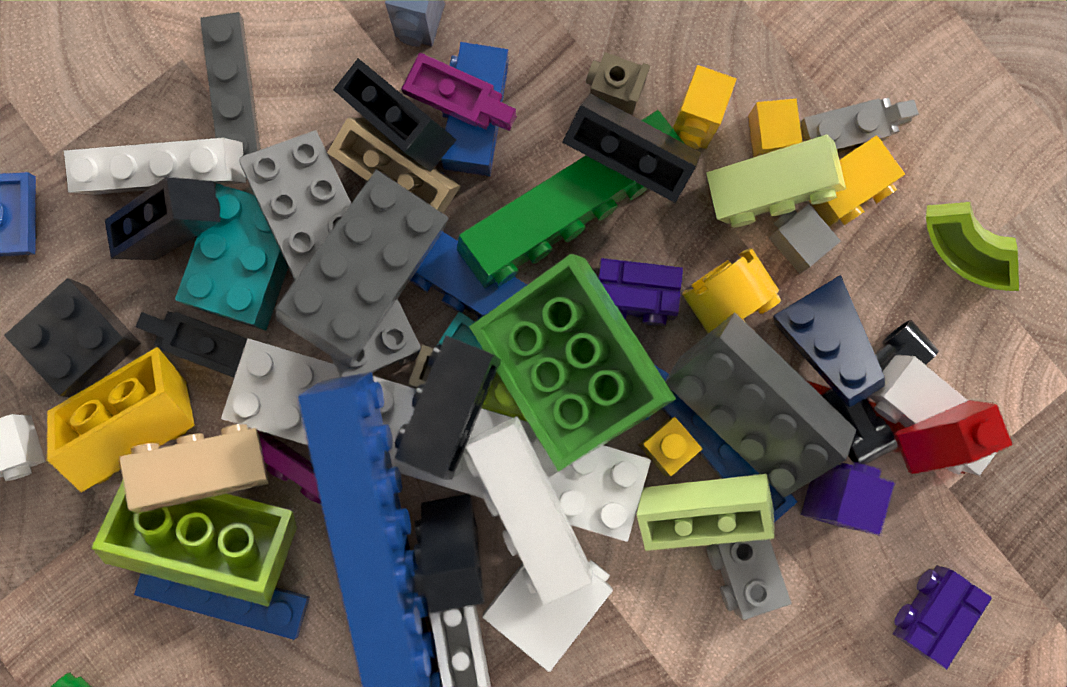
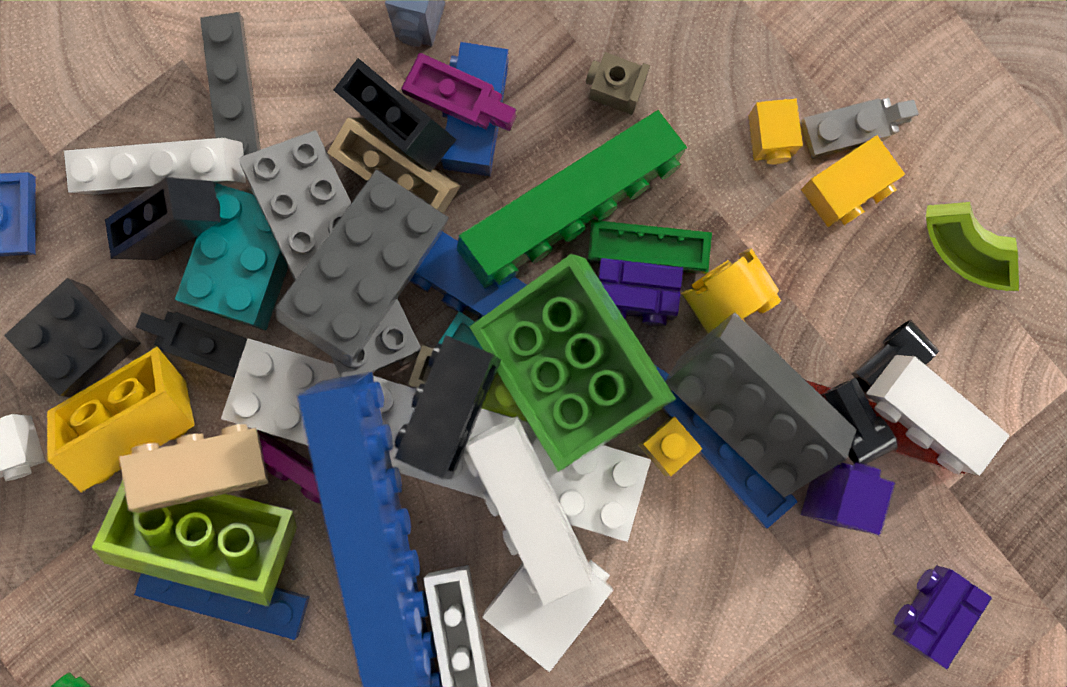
(448, 554): black brick -> none
(632, 147): black brick -> none
(650, 245): none -> green plate
(703, 107): yellow brick -> none
(706, 512): yellowish green brick -> none
(750, 577): light grey brick -> none
(777, 181): yellowish green brick -> none
(803, 237): light grey brick -> none
(833, 341): wing -> none
(953, 437): red slope -> none

